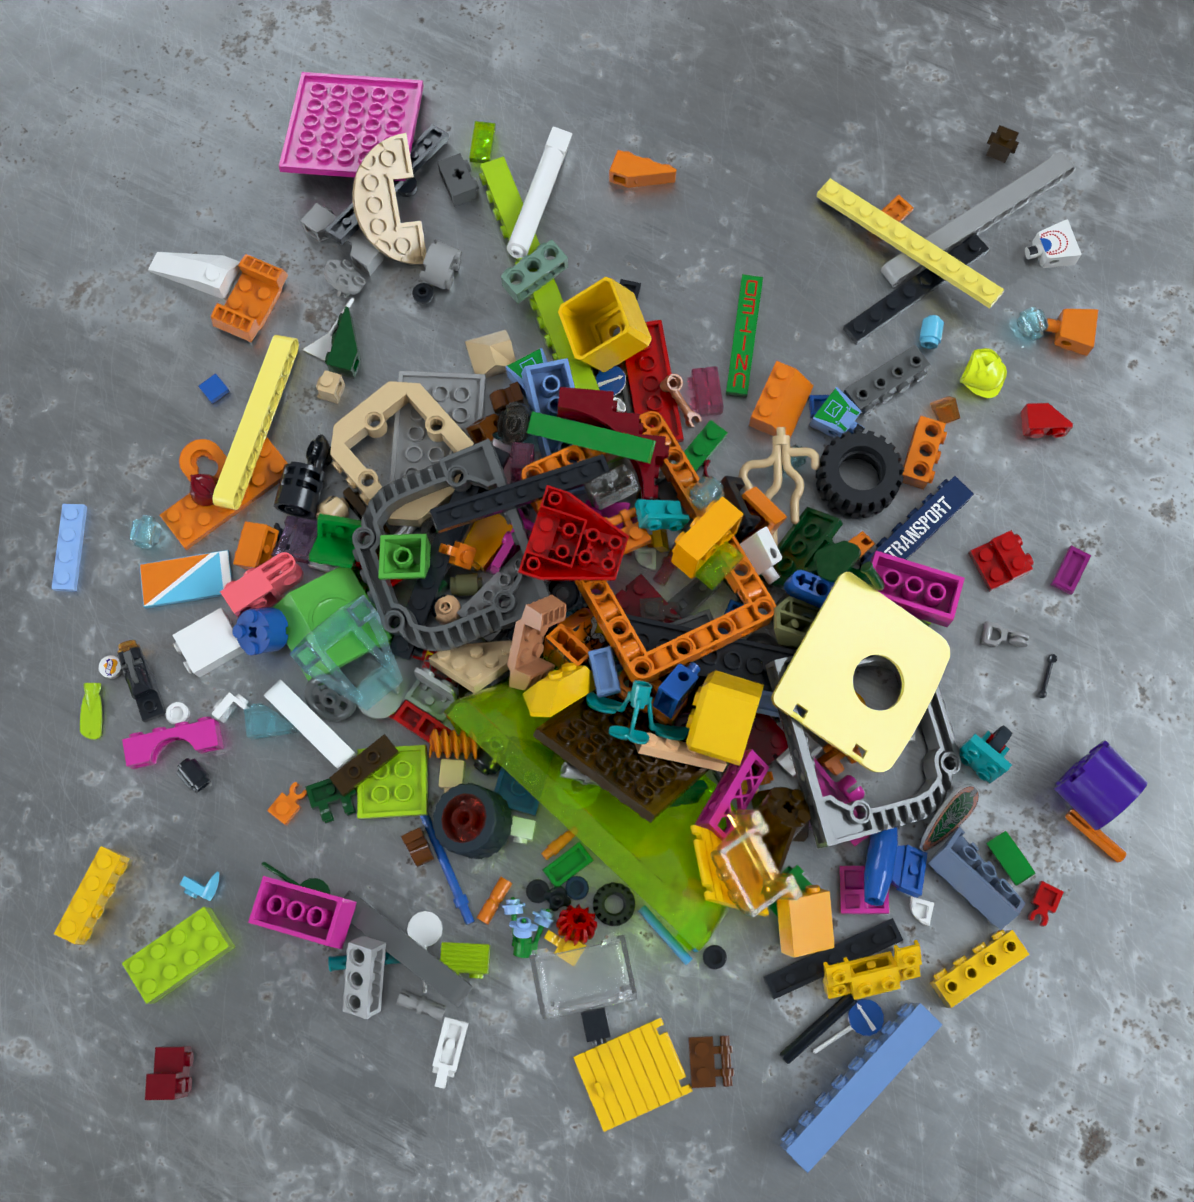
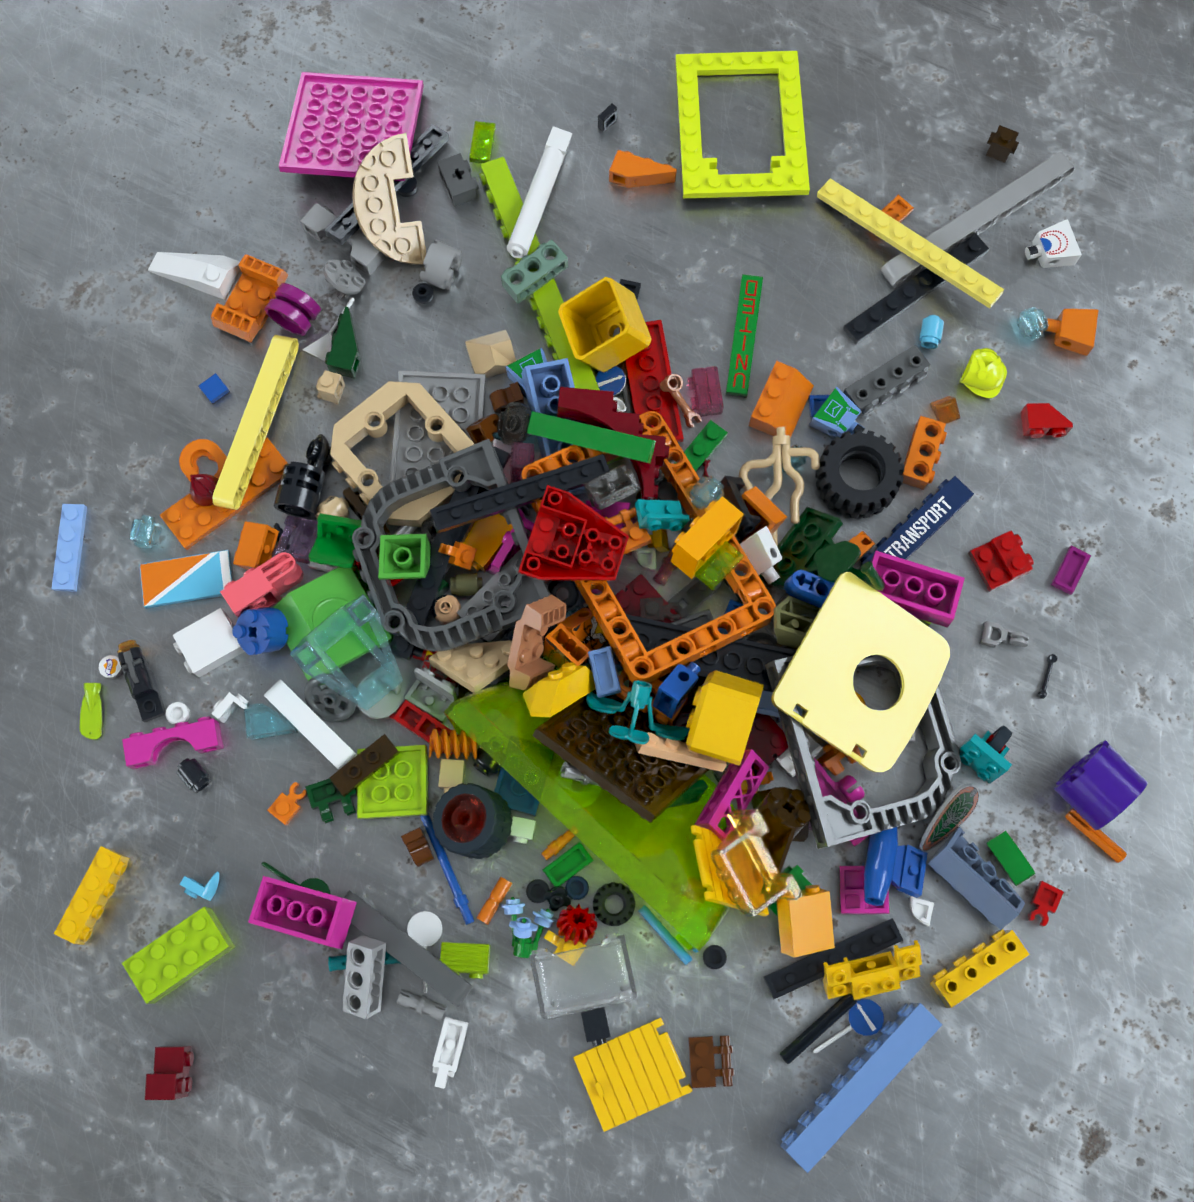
(292, 309): none -> magenta wheel
(607, 117): none -> black tile
(700, 175): none -> neon yellow plate

